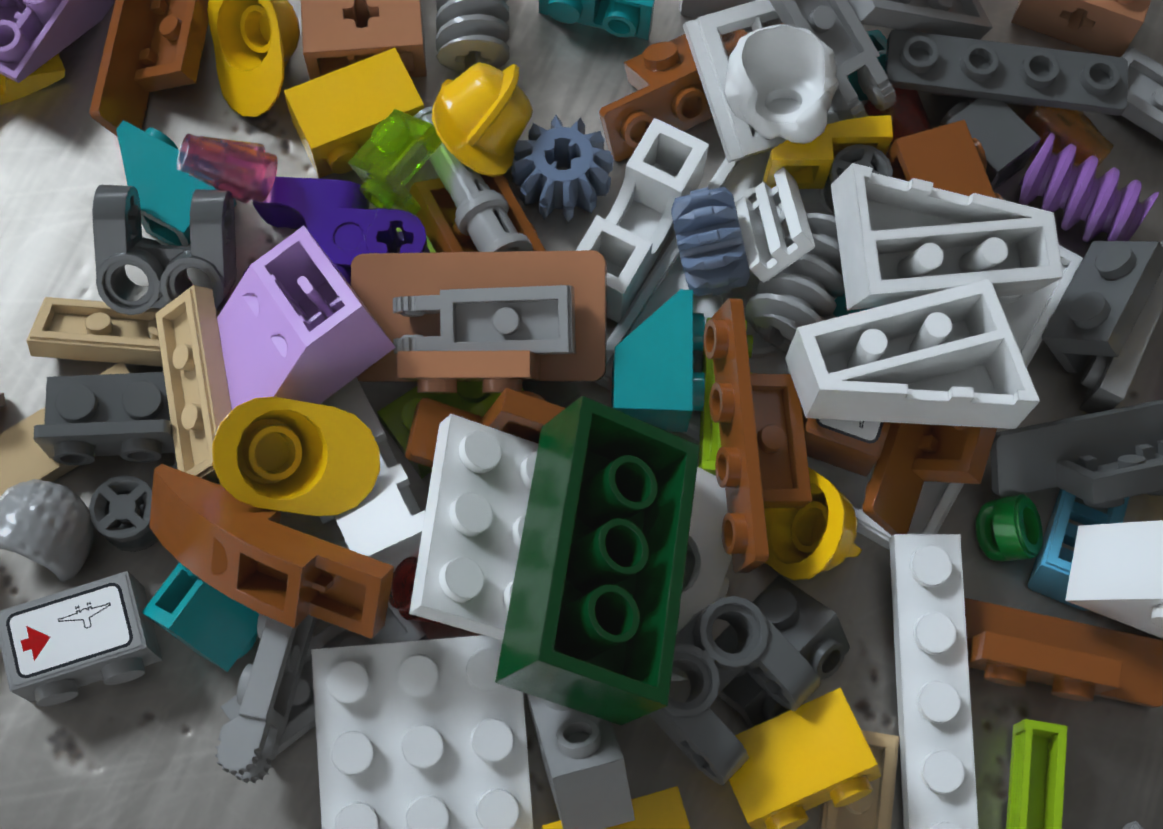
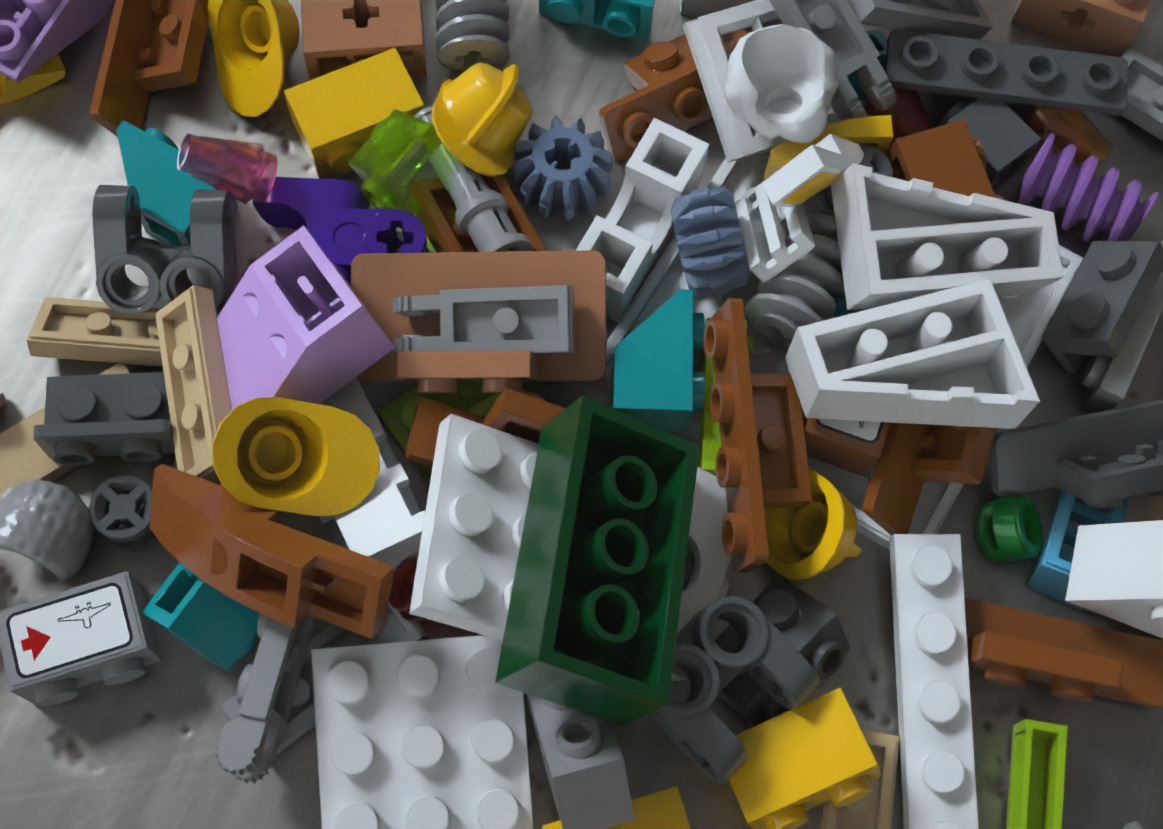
(811, 171): none -> white slope

